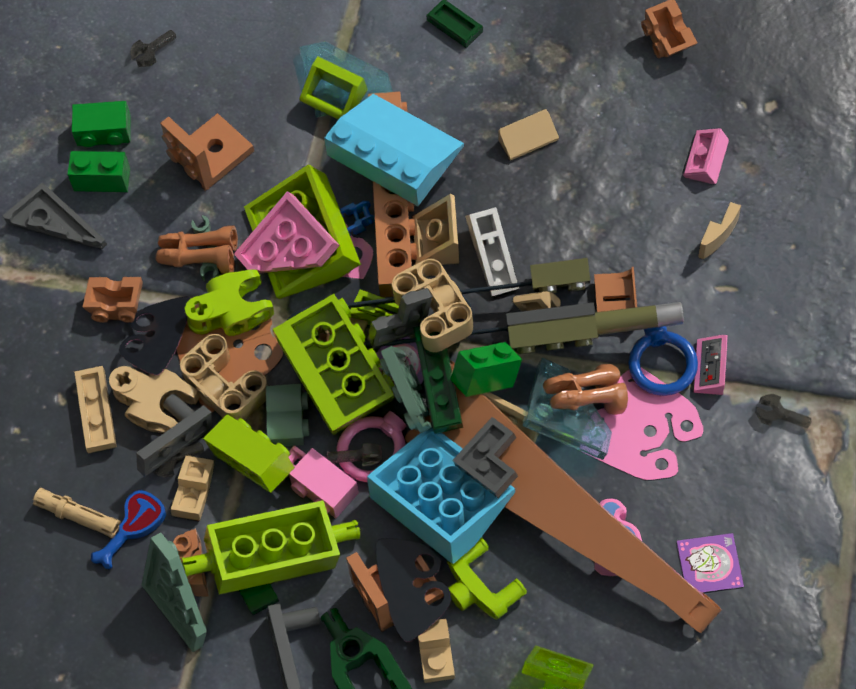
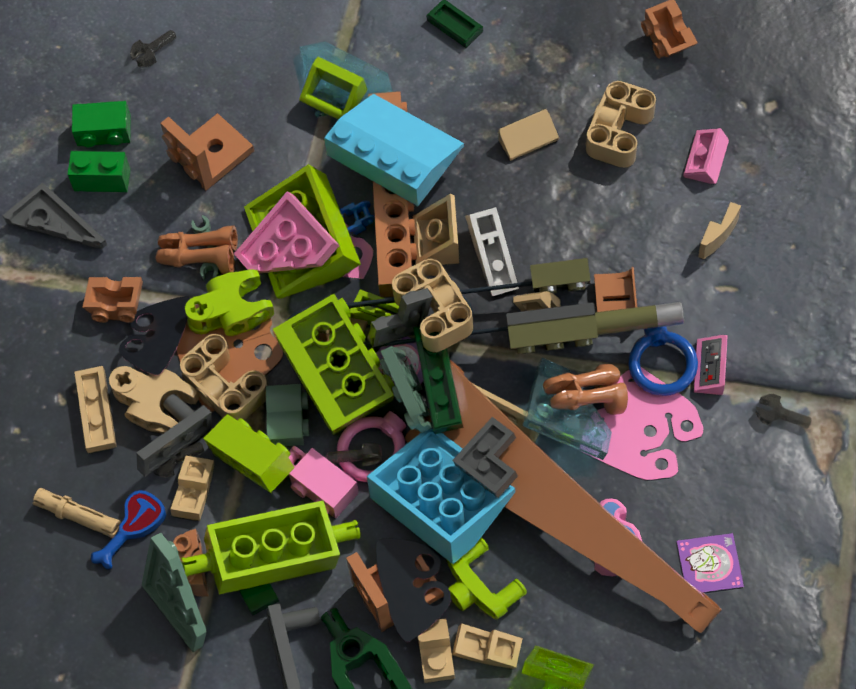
(486, 369): green brick -> none
(487, 647): none -> tan slope
(609, 120): none -> tan beam

